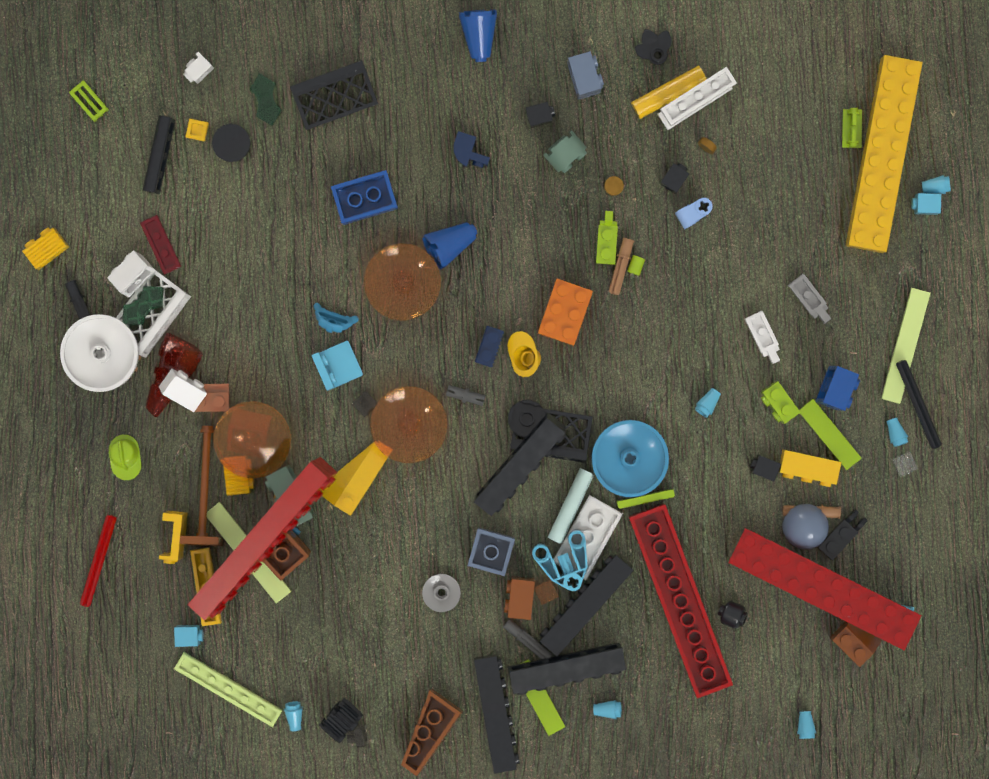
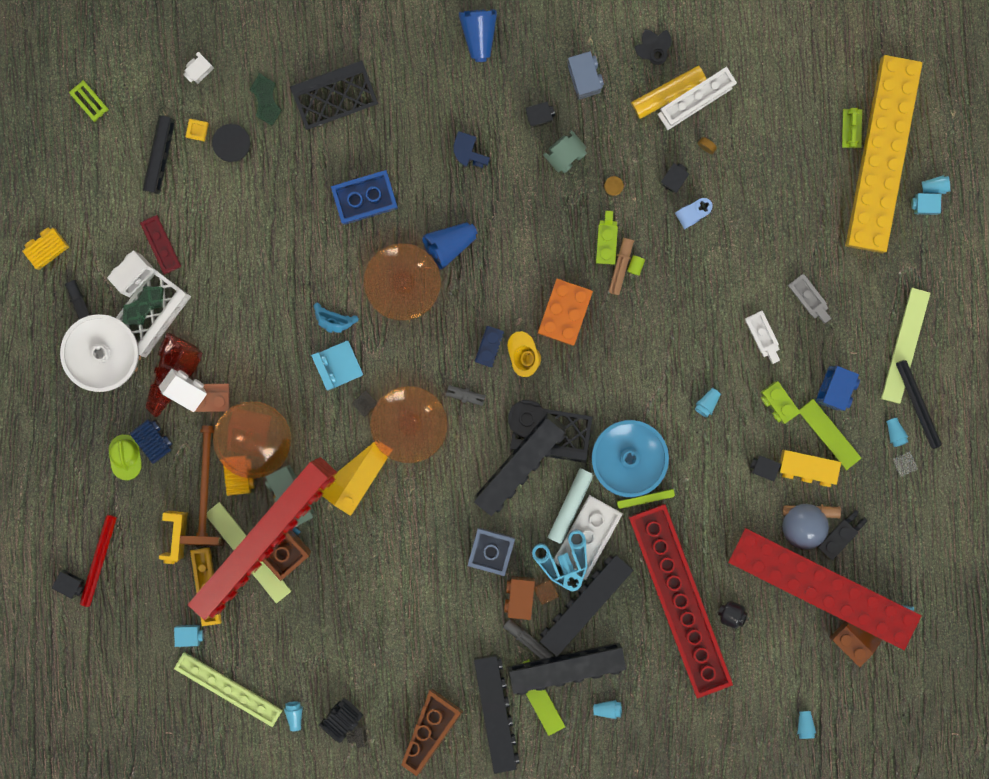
(68, 584): none -> black brick
(152, 441): none -> dark blue brick
(434, 600): light grey dish -> none

